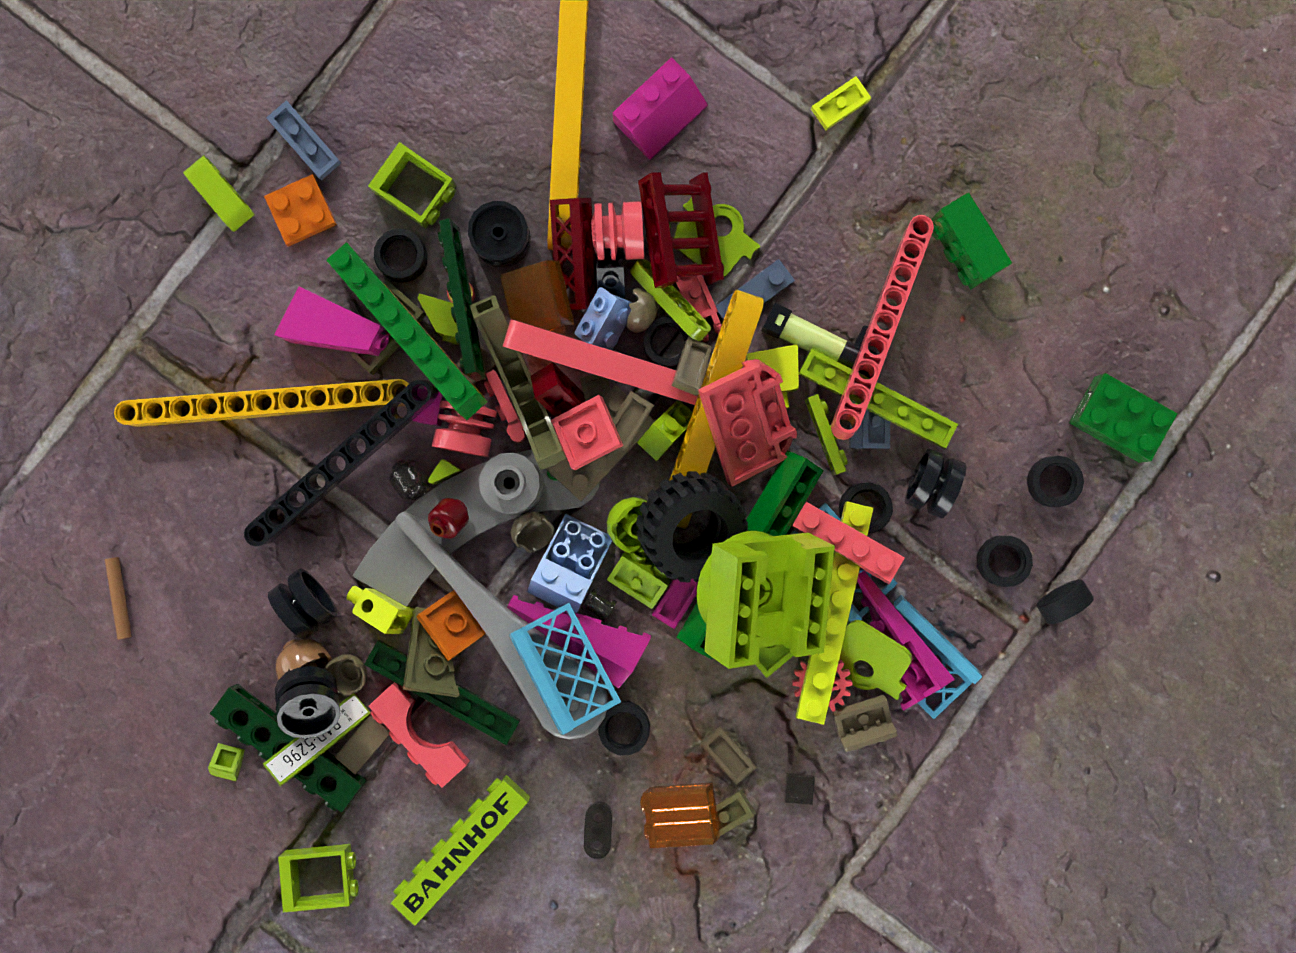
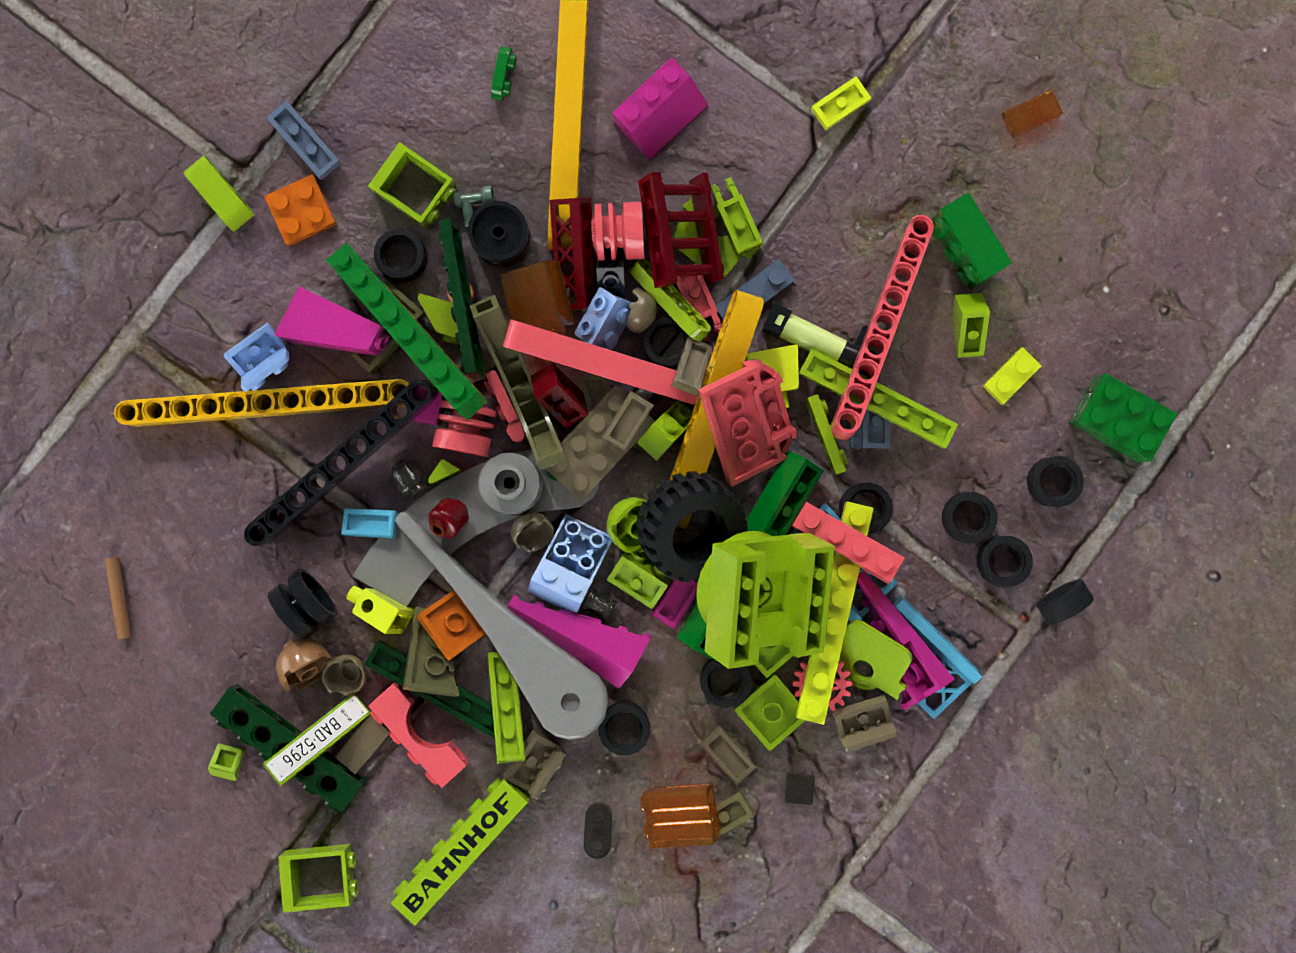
(258, 357): none -> light blue bracket
(307, 702): black wheel -> none
(369, 523): none -> medium azure tile
(466, 201): none -> sand green piece
(501, 84): none -> green plate
(505, 711): none -> lime tile
(541, 761): none -> dark tan bracket
(546, 685): medium azure fence -> none
(587, 432): coral plate -> none
(725, 702): none -> black tyre
(737, 219): none -> lime hinge
(770, 712): none -> lime plate
(935, 483): black wheel -> none
(970, 324): none -> lime slope
(989, 511): none -> black tyre
(1011, 375): none -> neon yellow plate
(1032, 113): none -> clear orange plate

